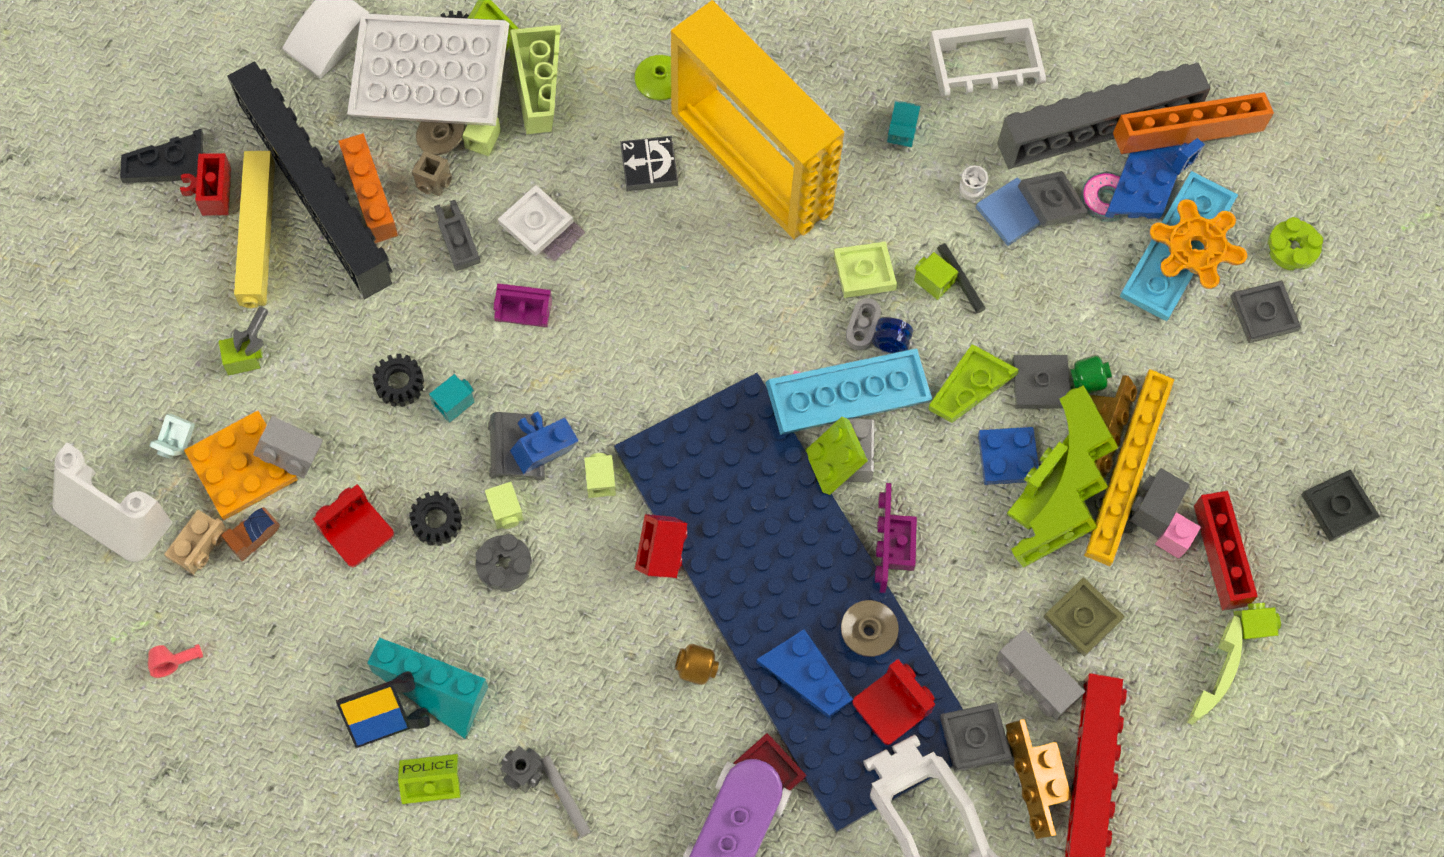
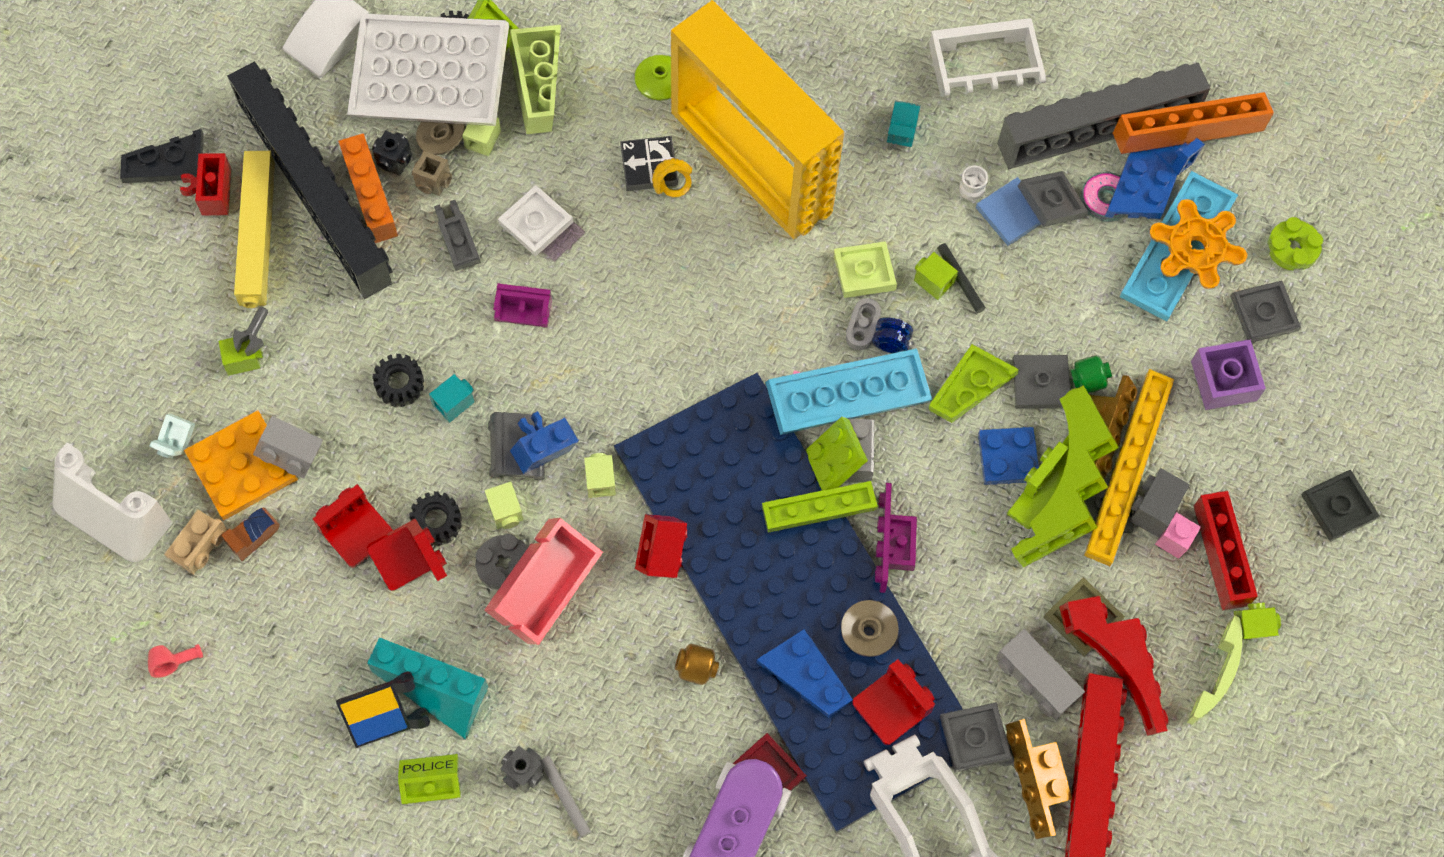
(392, 152): none -> black brick
(406, 555): none -> red bracket
(543, 581): none -> coral piece
(669, 166): none -> yellow piece
(819, 506): none -> lime plate
(1125, 650): none -> red arch
(1228, 374): none -> medium lavender brick

